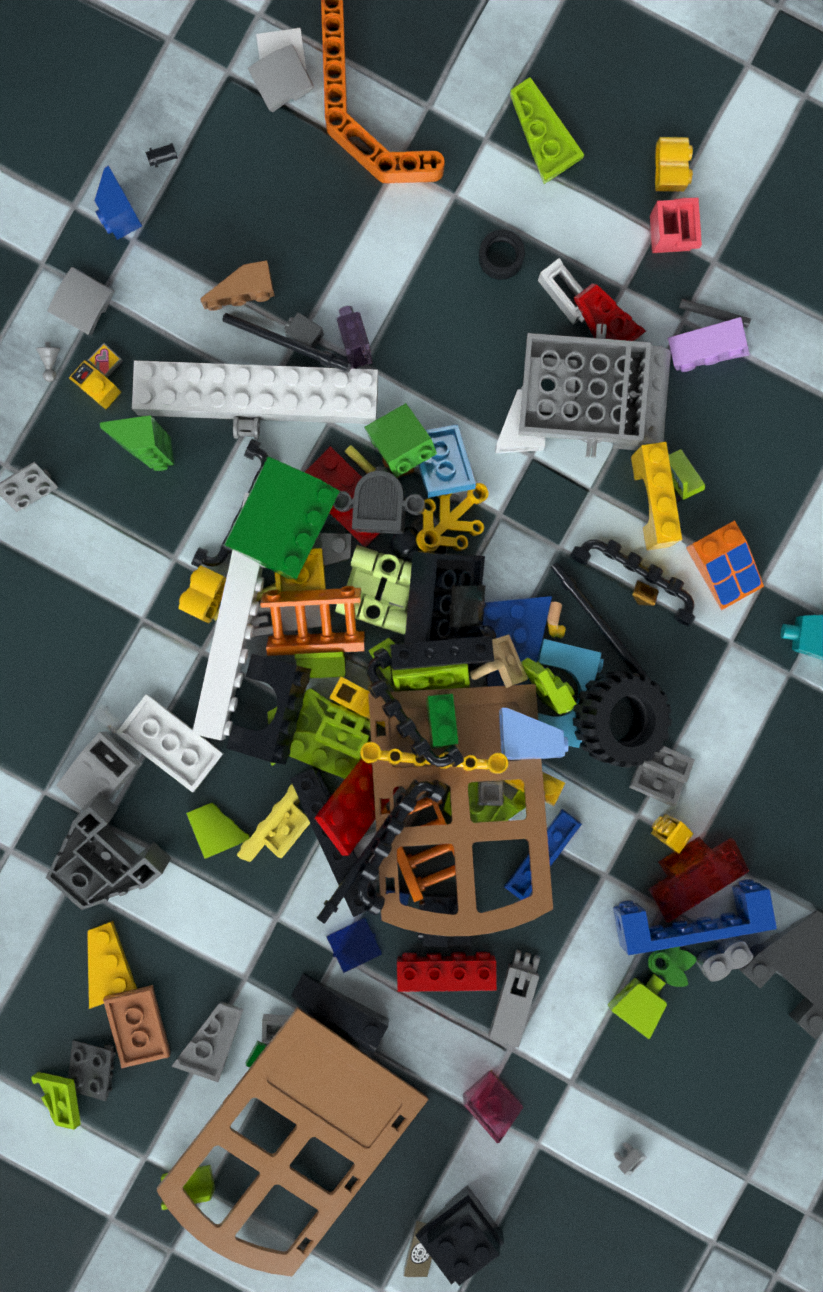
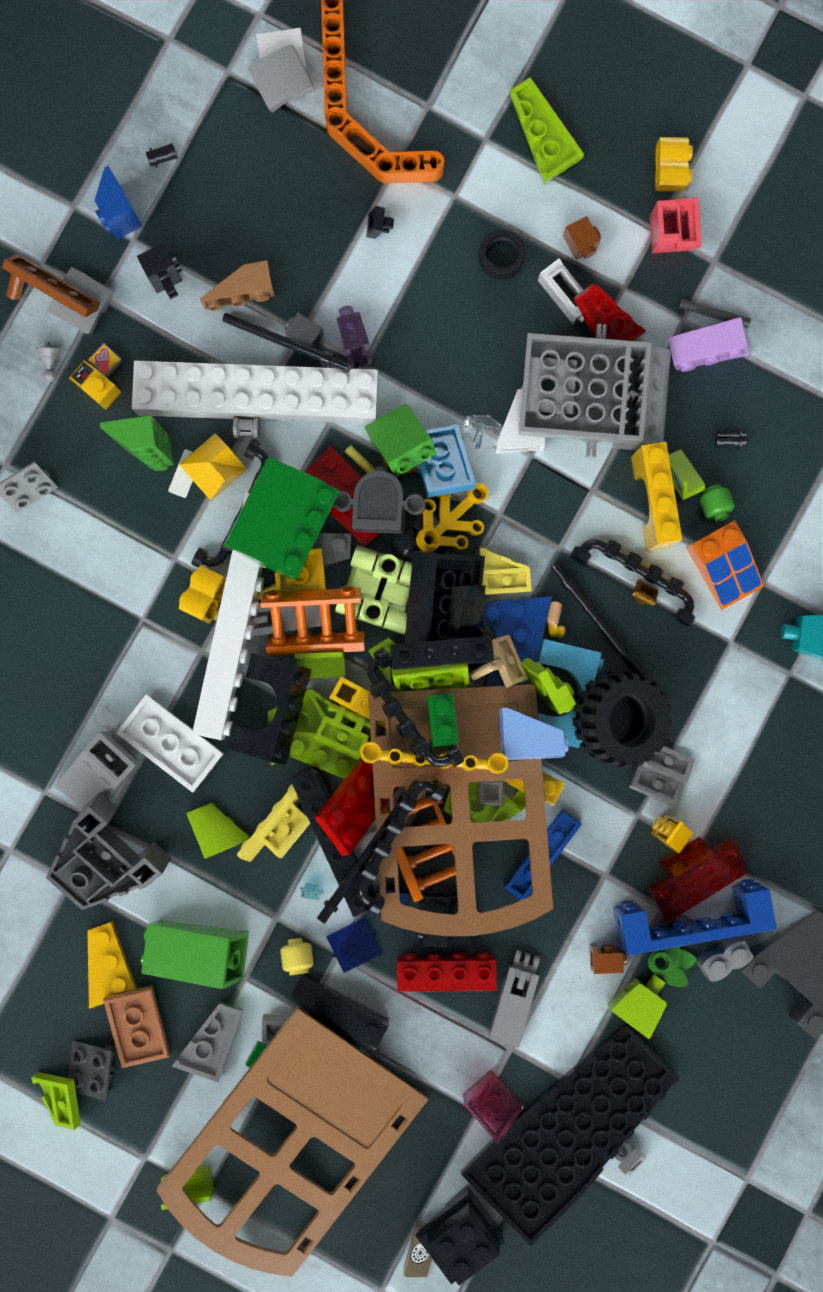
(24, 270): none -> dark orange piece
(161, 269): none -> black brick
(181, 481): none -> white sticker
(195, 953): none -> bright green slope
(213, 466): none -> yellow slope
(297, 957): none -> light yellow head
(311, 891): none -> clear light blue plate
(378, 223): none -> black tile
(481, 431): none -> clear panel
(504, 575): none -> light yellow wing
(569, 1134): none -> black wing
(582, 238): none -> dark orange brick
(607, 959): none -> dark orange brick
(717, 503): none -> bright green head
(731, 439): none -> black pin

